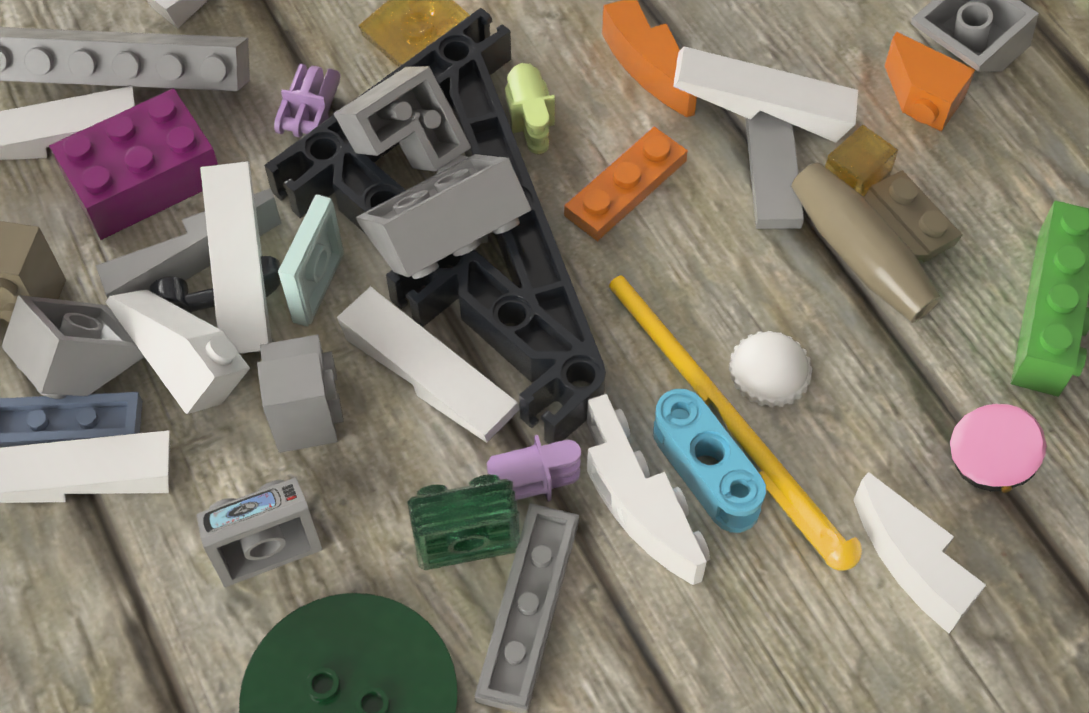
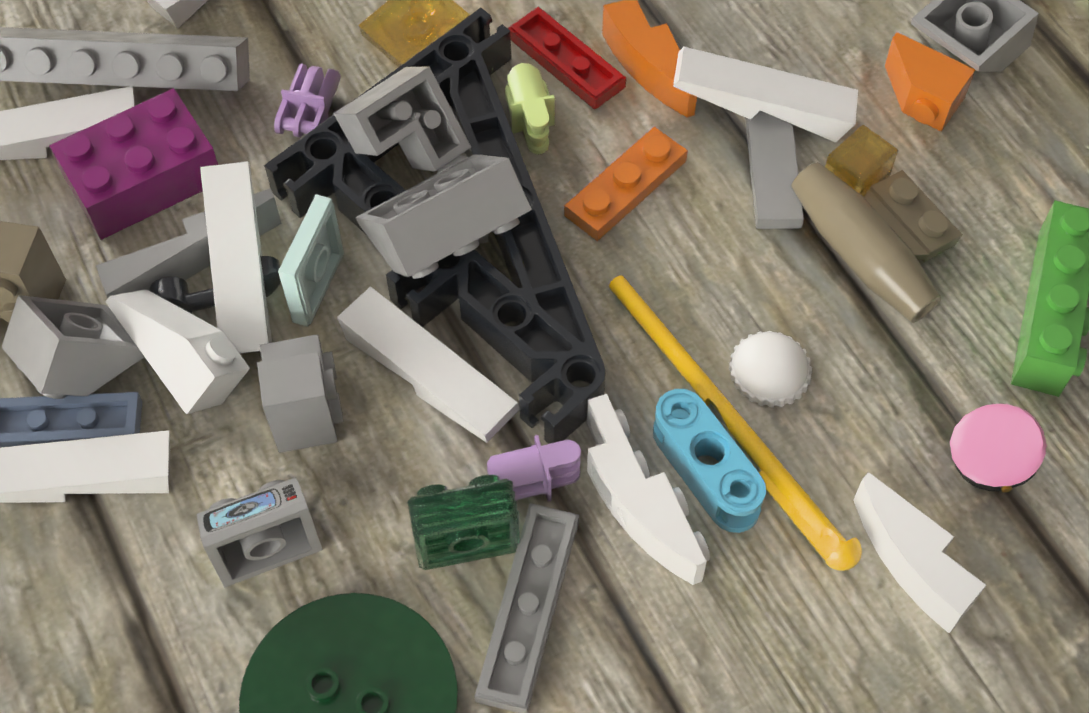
(567, 58): none -> red tile

